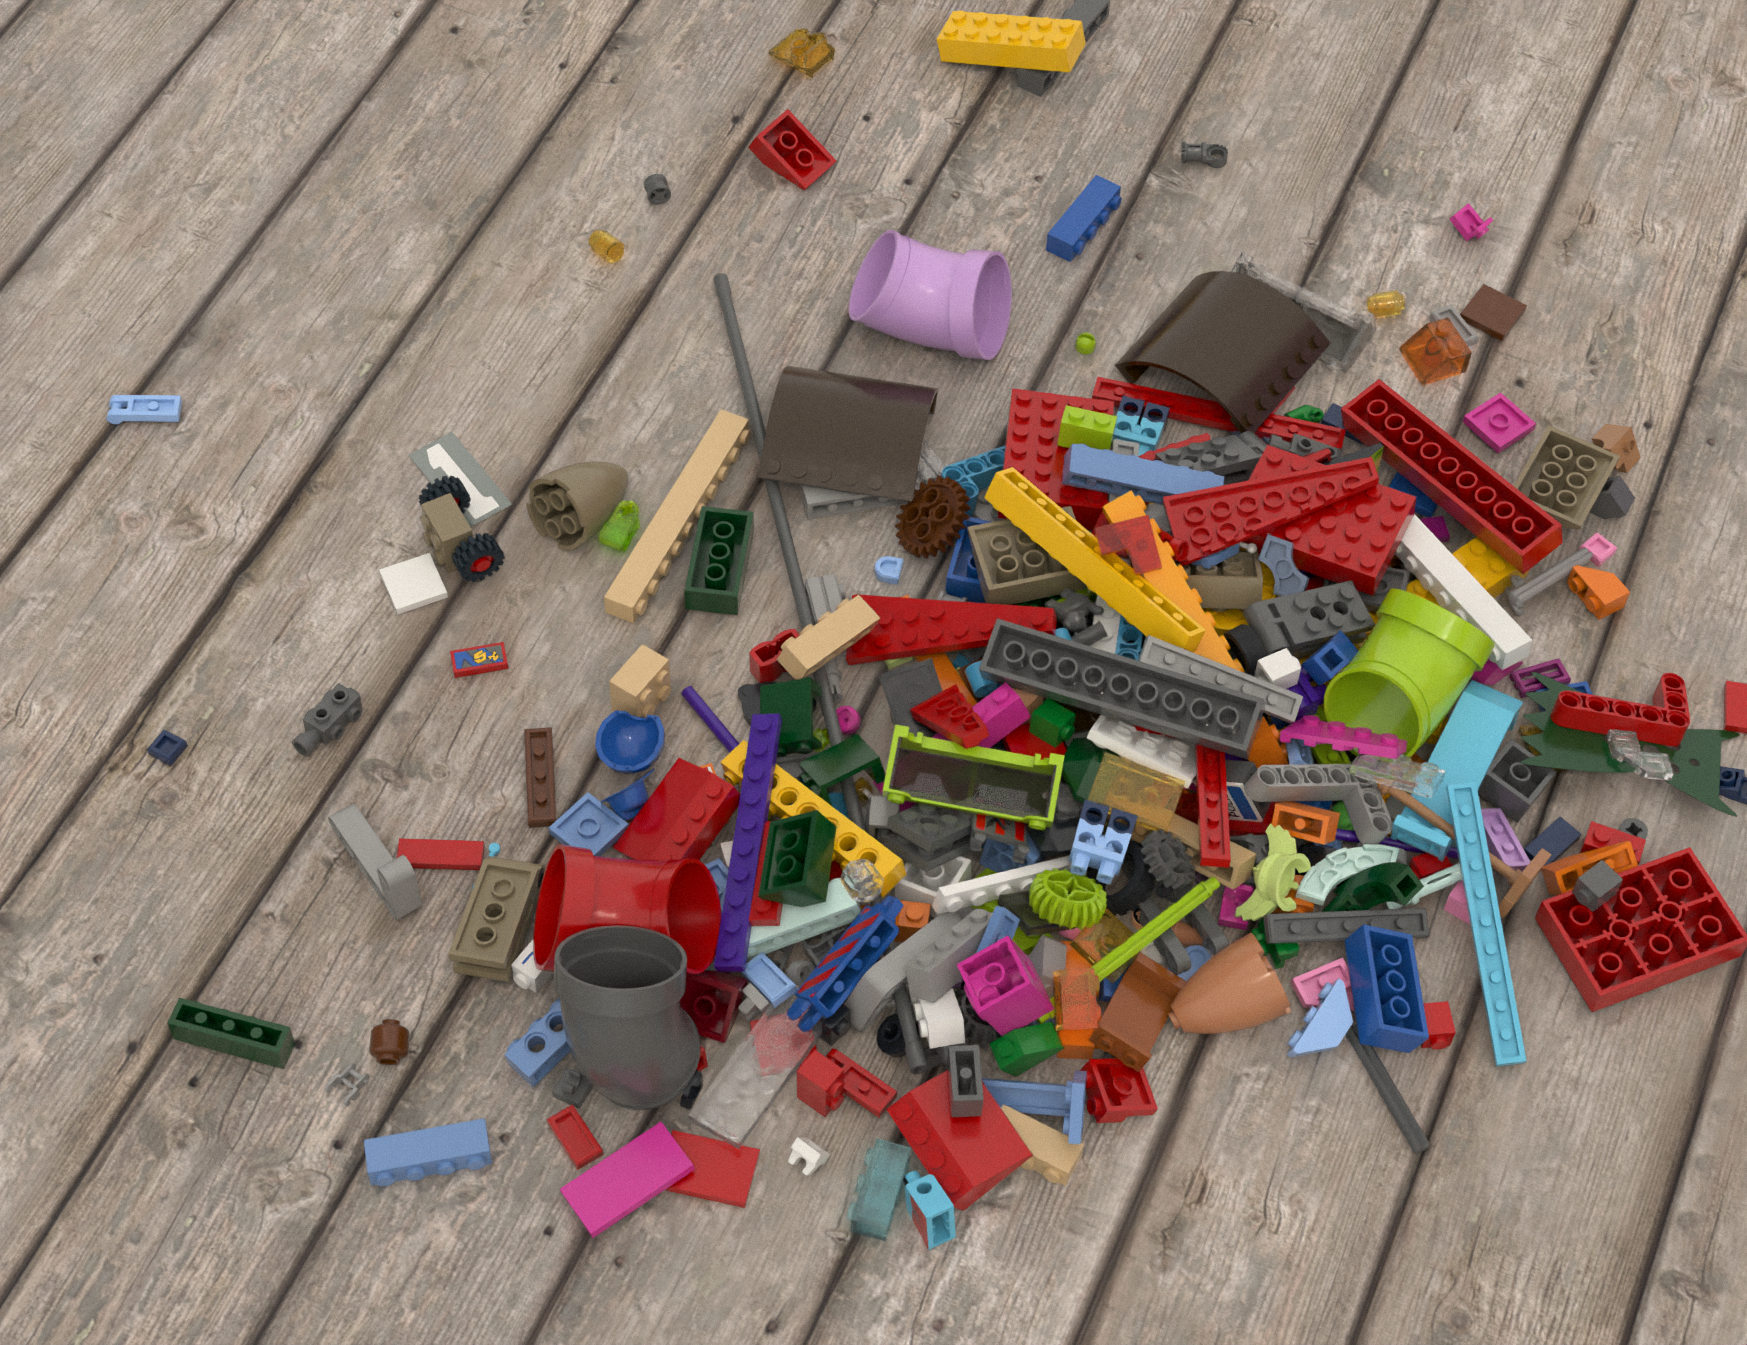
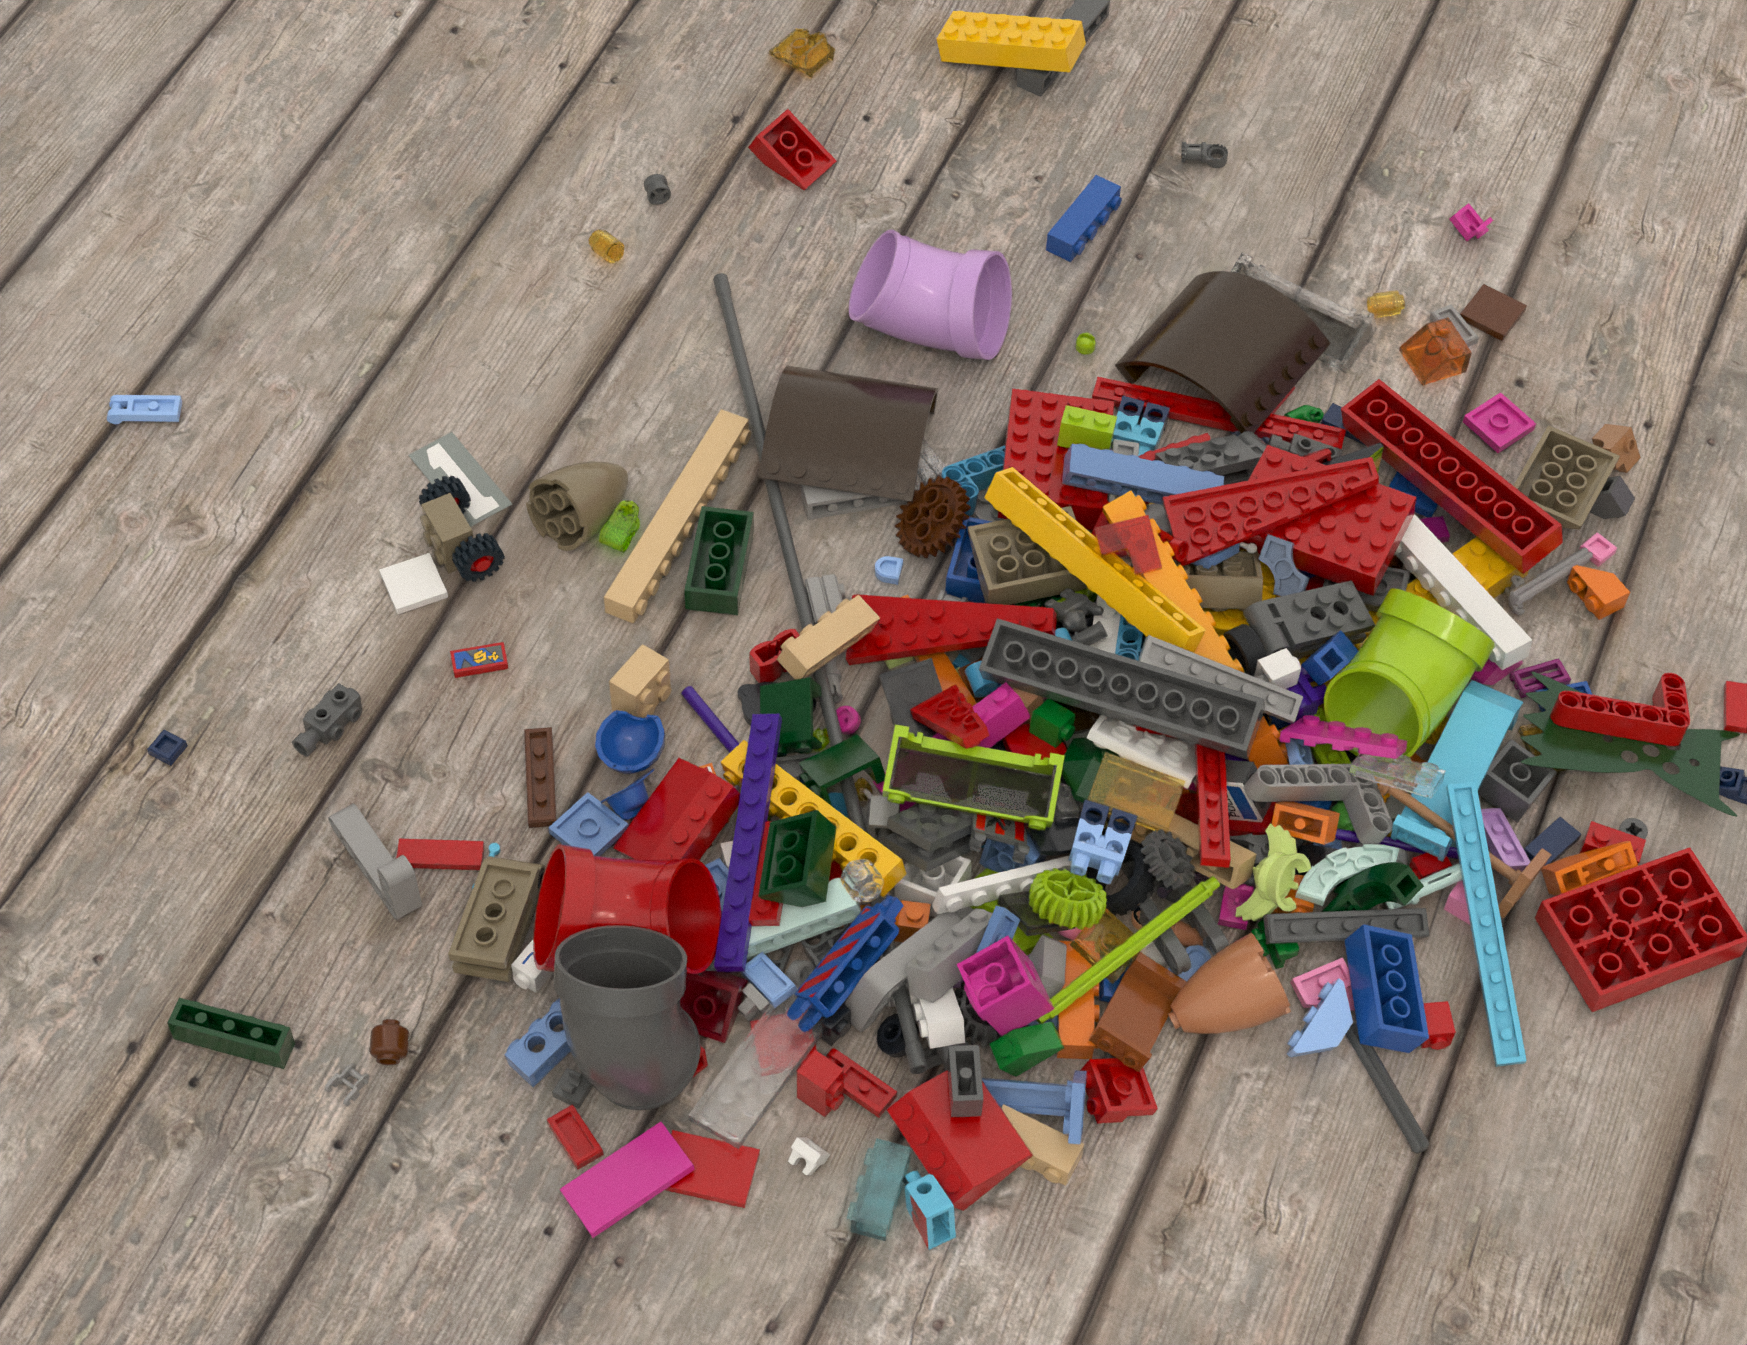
(427, 1152): medium blue brick -> none
(692, 1090): black tile -> none
(1076, 999): clear orange brick -> none
(1597, 886): dark grey brick -> none
(1650, 765): clear tile -> none

